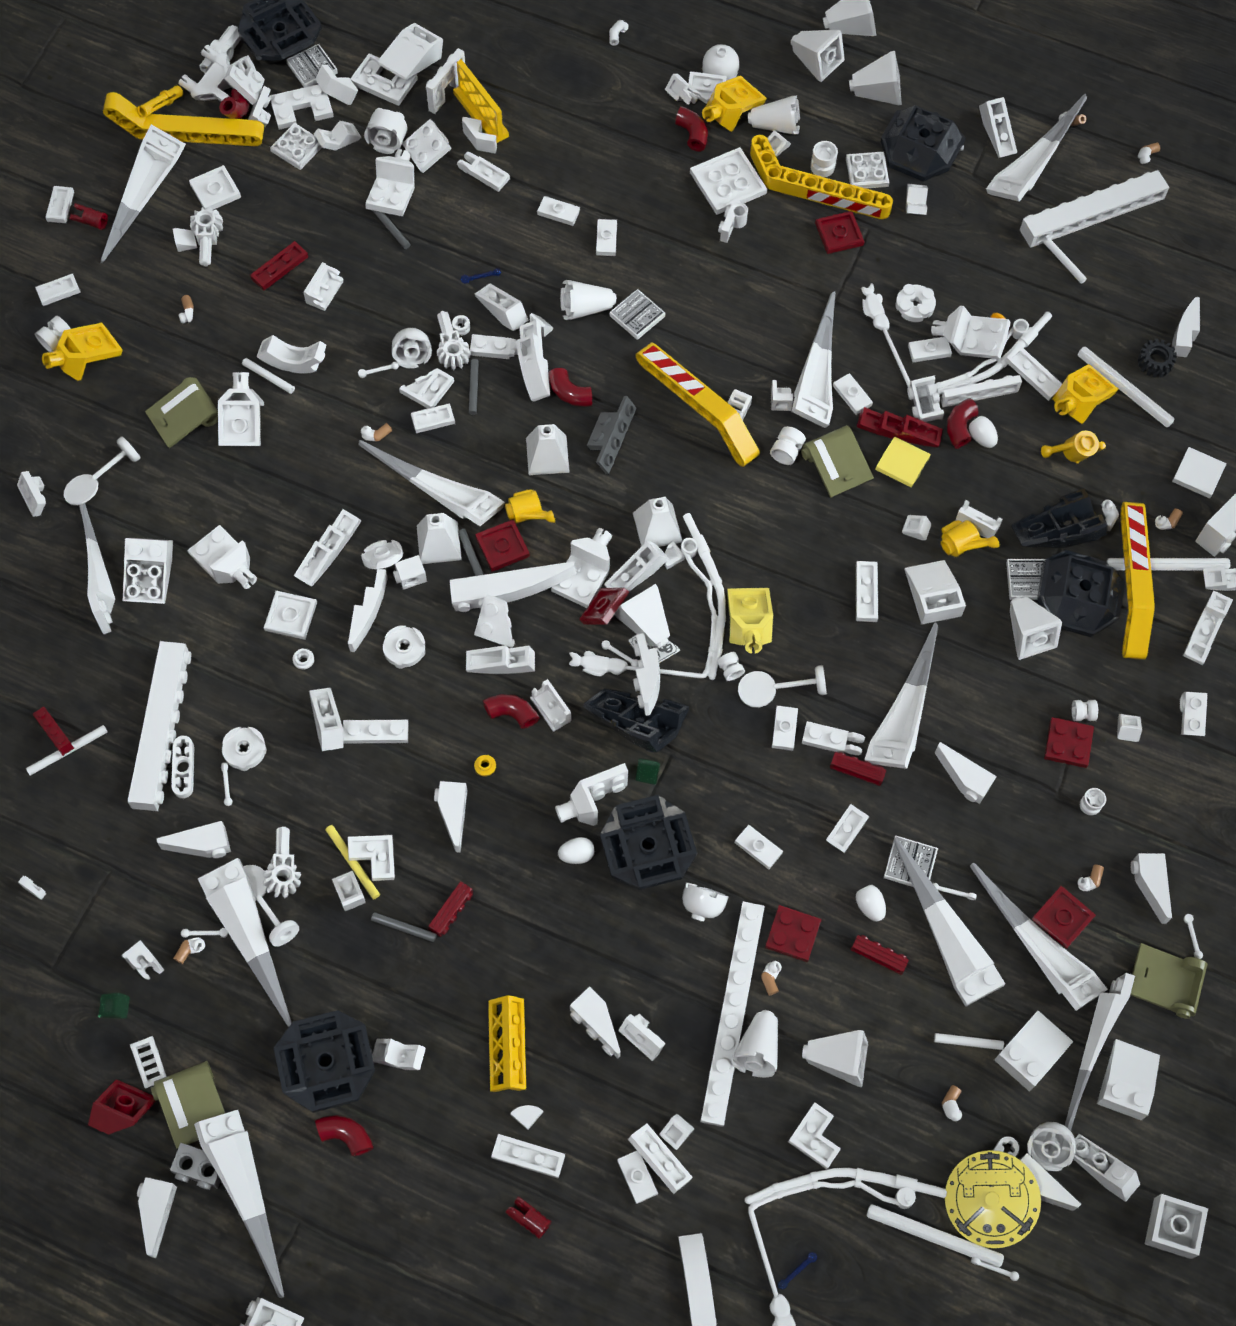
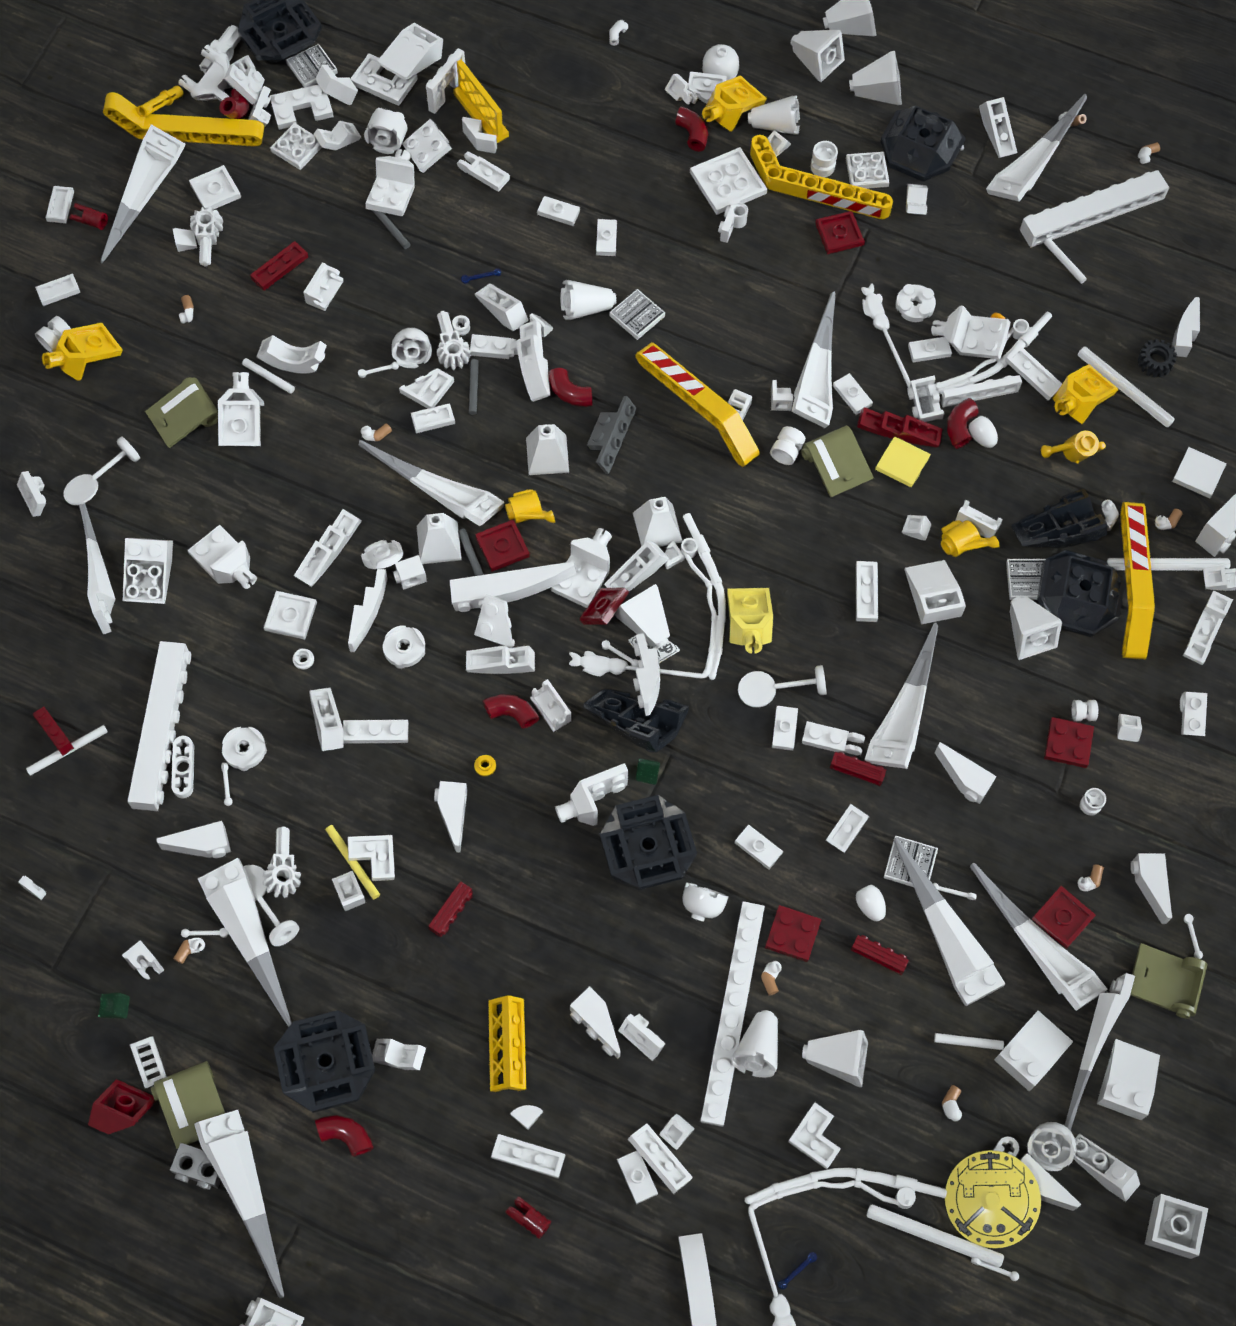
(154, 1206): white slope -> none
(410, 929): dark grey bar -> none
(576, 851): white animal -> none
(730, 665): white wheel -> none

